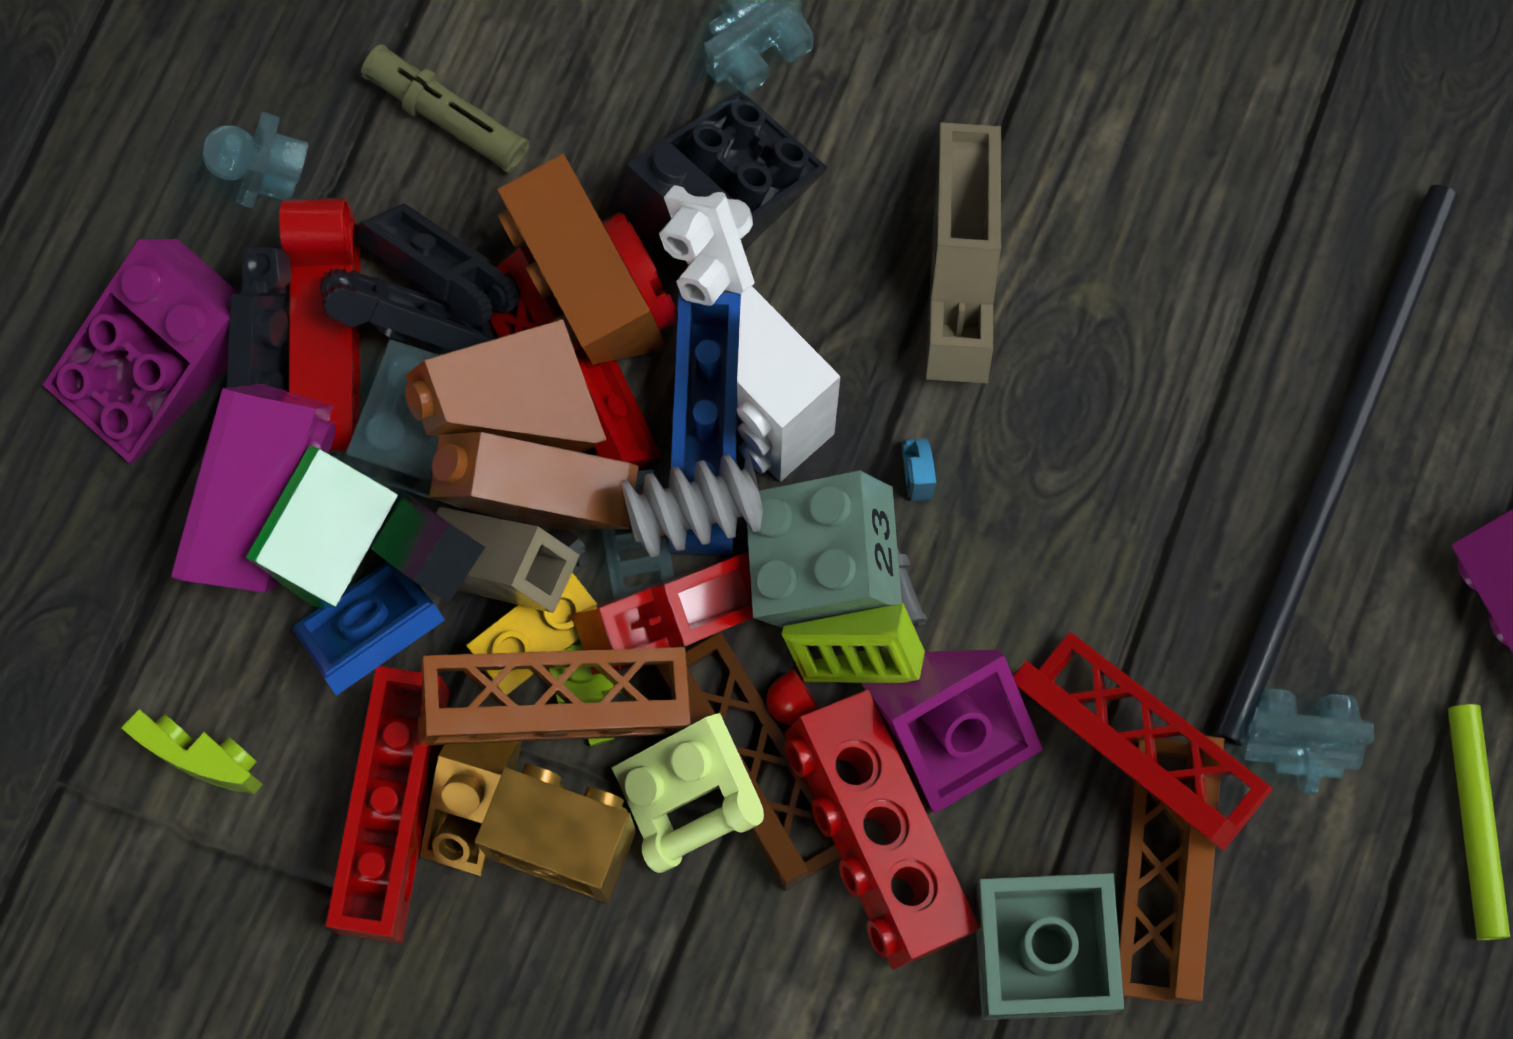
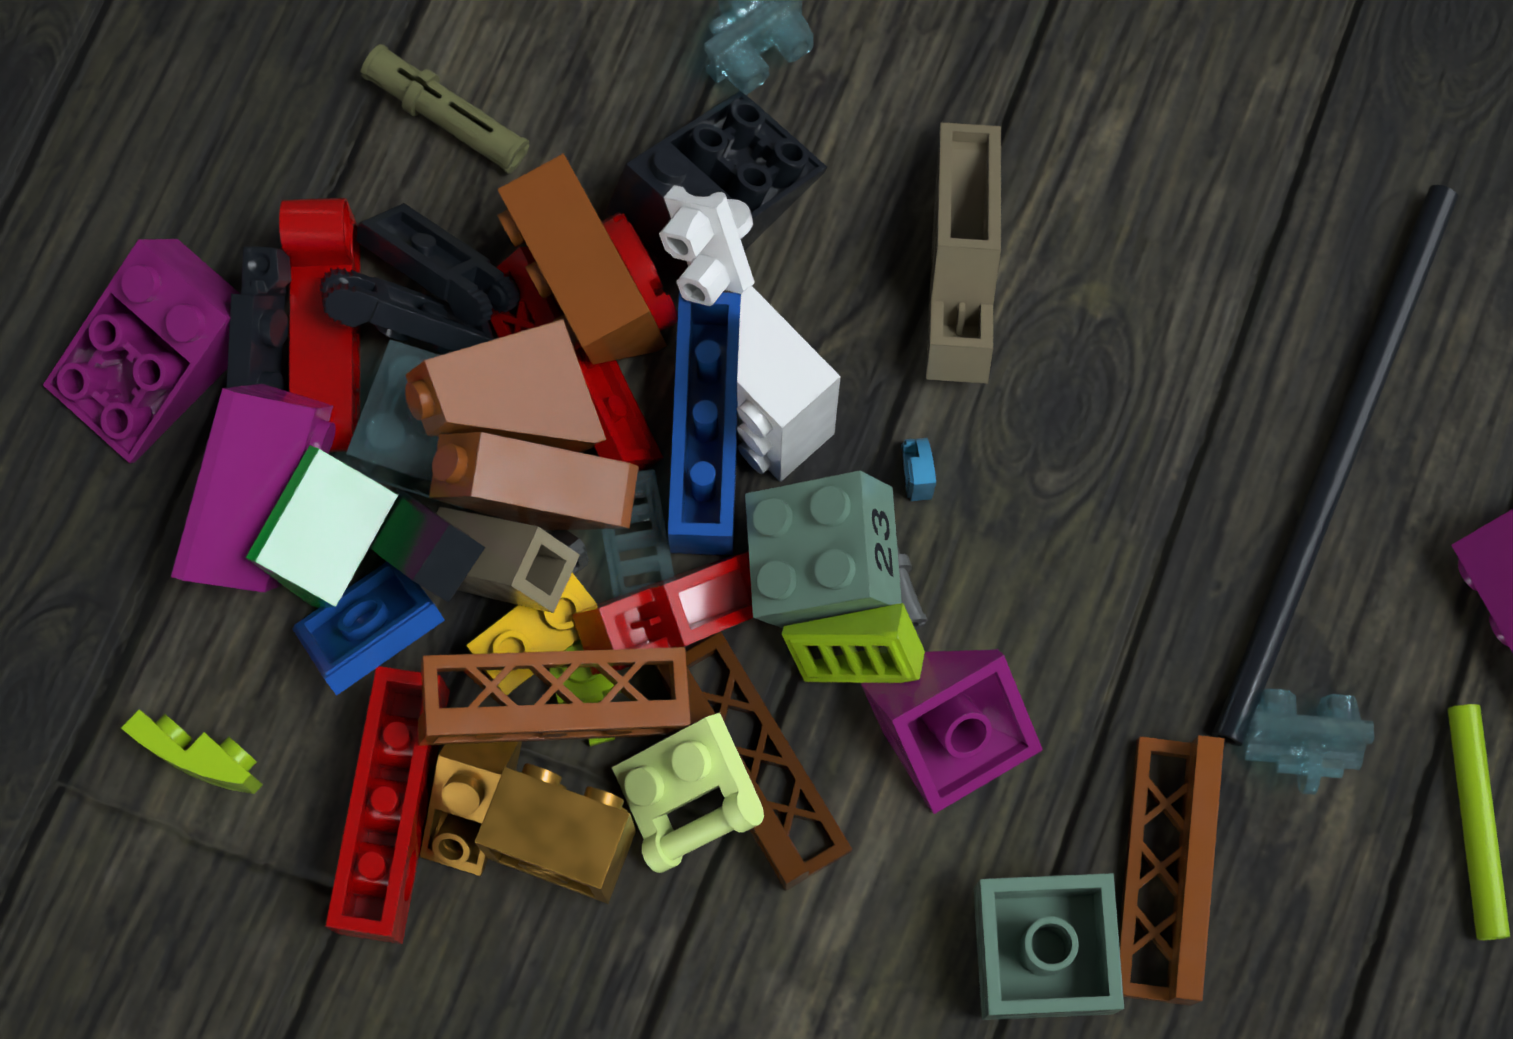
(266, 162): clear light blue hips -> none
(694, 504): light grey piece -> none
(789, 698): red hinge -> none
(857, 734): red brick -> none
(1131, 760): red fence -> none

